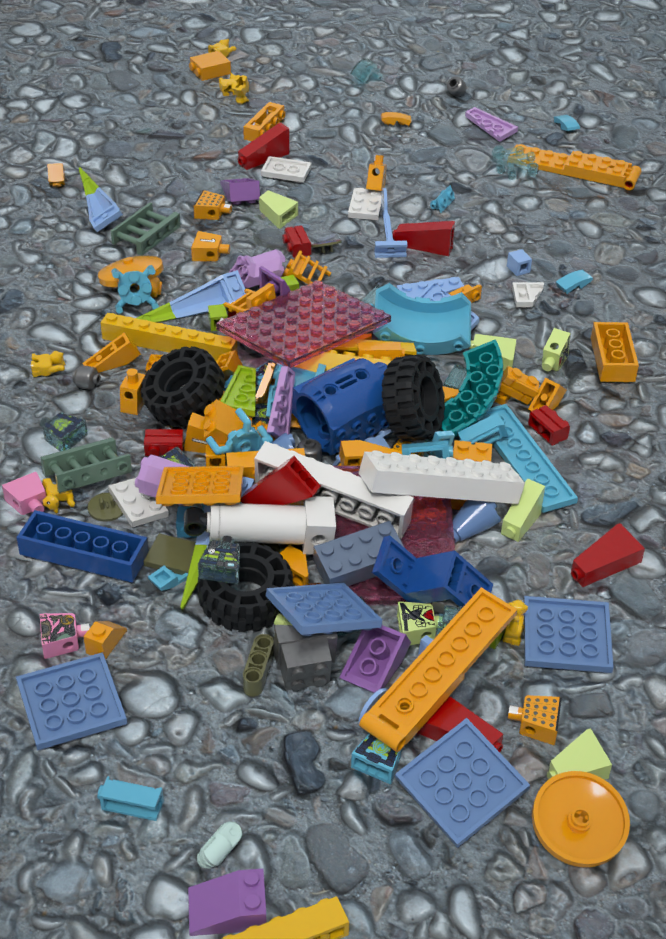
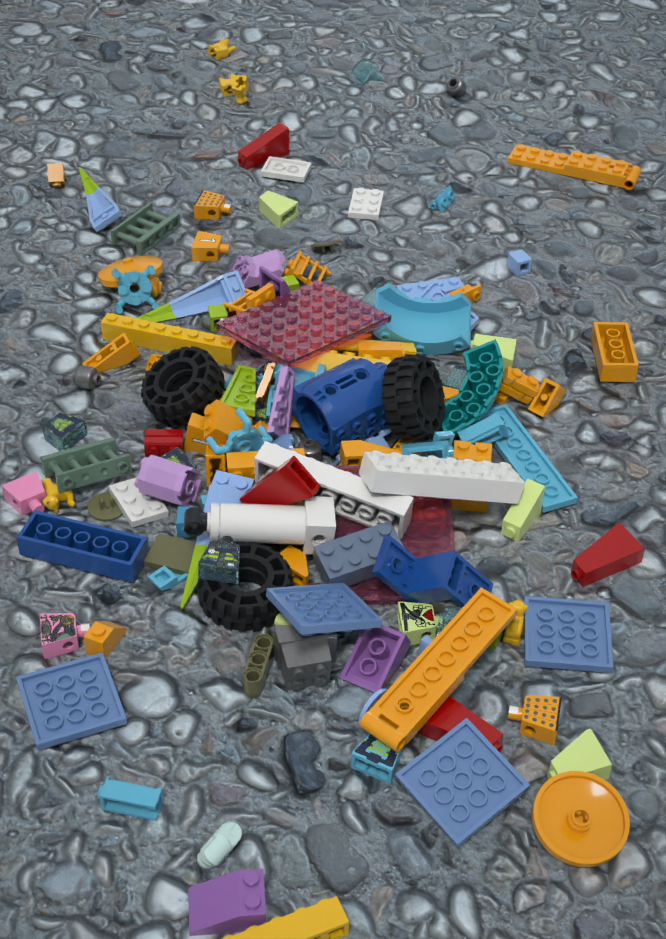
(43, 364): yellow animal -> none
(130, 392): light orange torso -> none
(200, 485): light orange plate -> none
(210, 65): light orange brick -> none
(228, 363): light orange slope -> none
(241, 190): medium lavender slope -> none
(264, 121): light orange brick -> none
(297, 240): red brick -> none
(374, 180): light orange torso -> none
(388, 248): light blue piece -> none
(391, 118): light orange slope -> none
(427, 236): red slope -> none
(474, 518): medium blue cone -> none
(491, 124): lavender wing -> none
(500, 153): clear light blue plant -> none
(526, 293): white wing -> none
(549, 425): red brick -> none
(552, 357): yellowish green torso -> none
(567, 122): medium azure slope -> none
(573, 280): medium azure slope -> none

